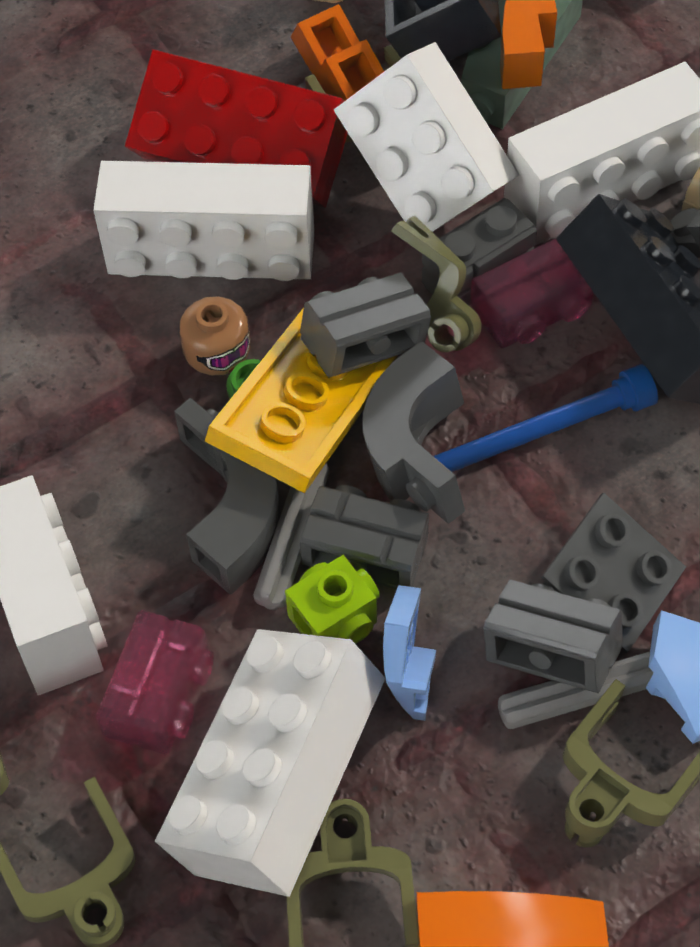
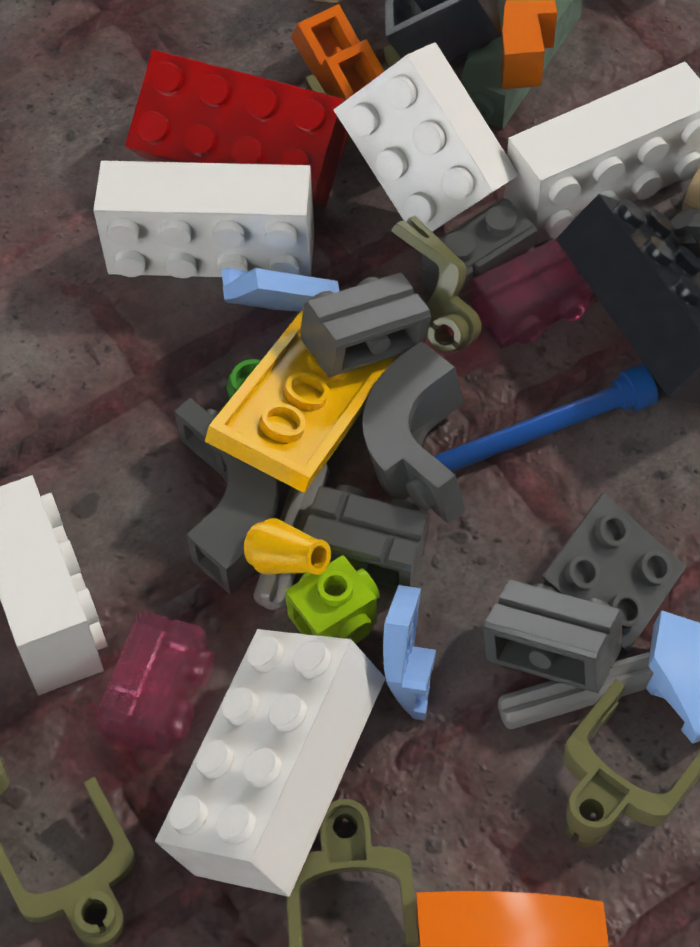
(214, 335): medium nougat head -> none
(272, 288): none -> light blue slope
(283, 549): none -> yellow cone

